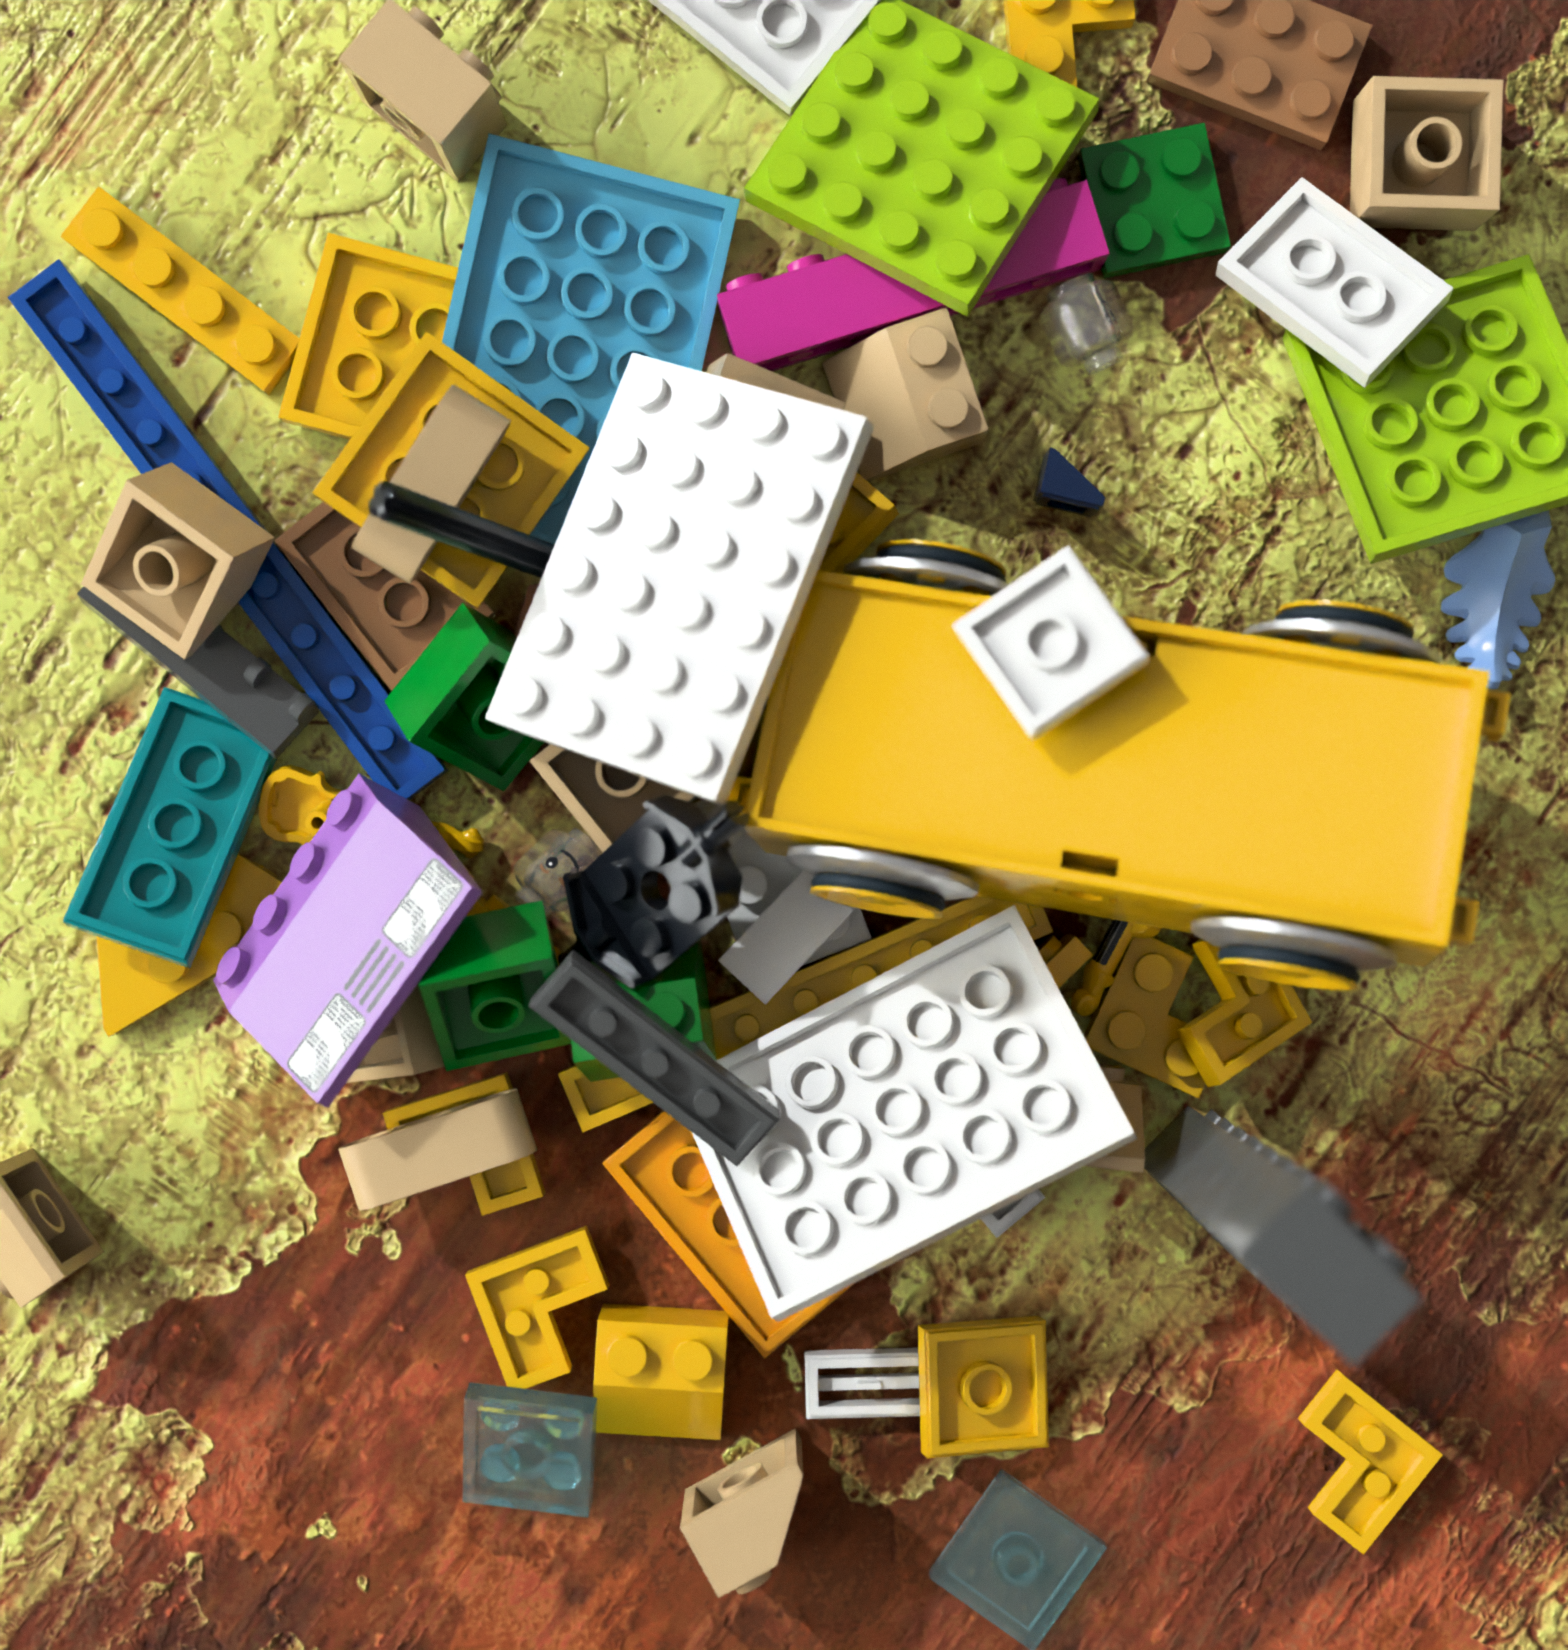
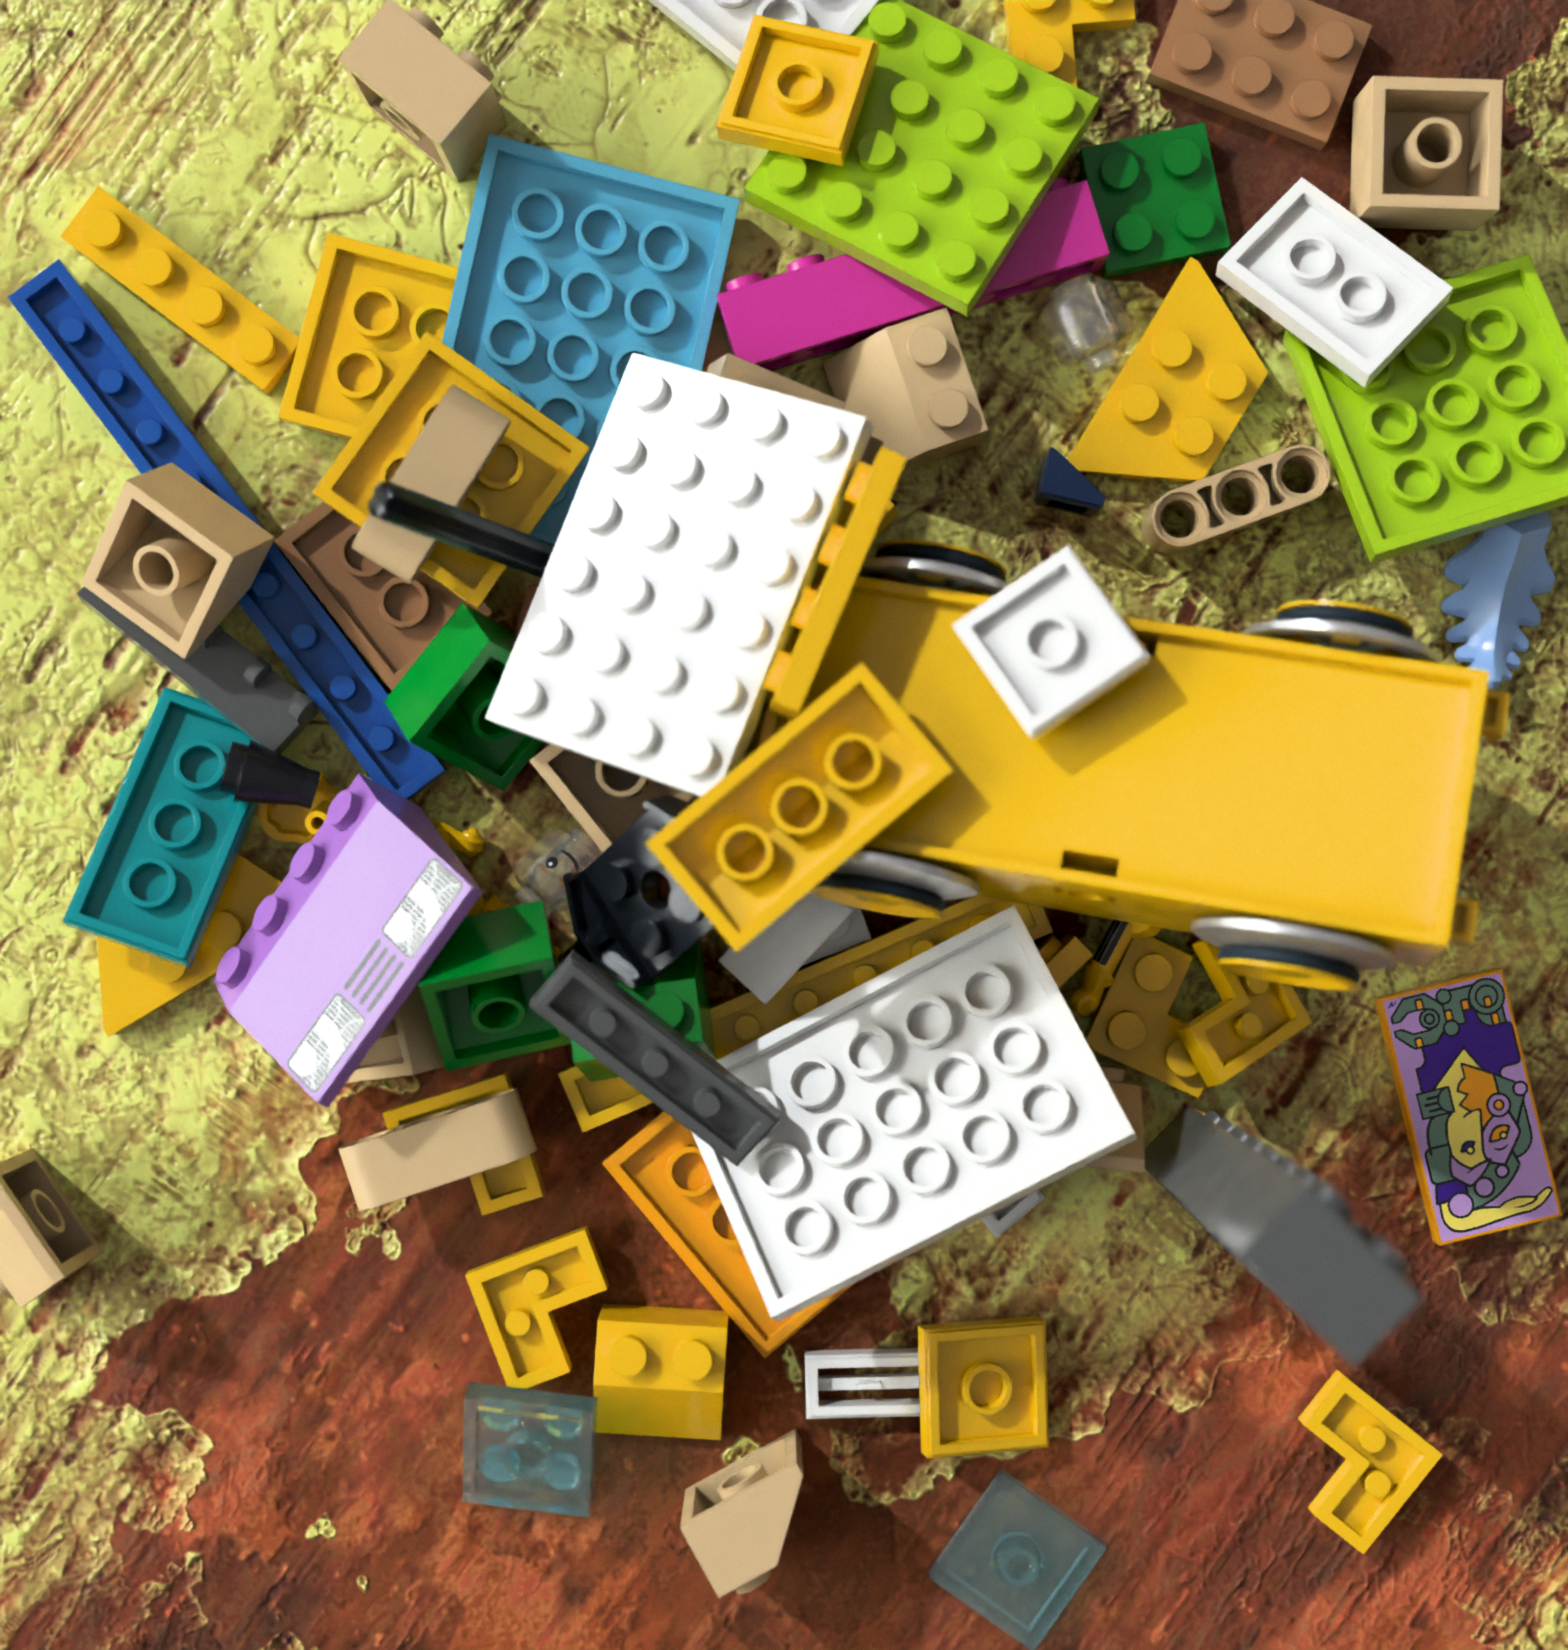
(267, 777): none -> black cone
(798, 90): none -> yellow tile
(798, 807): none -> yellow slope
(821, 608): none -> yellow plate
(1175, 391): none -> yellow wing
(1257, 479): none -> tan beam
(1468, 1106): none -> tile

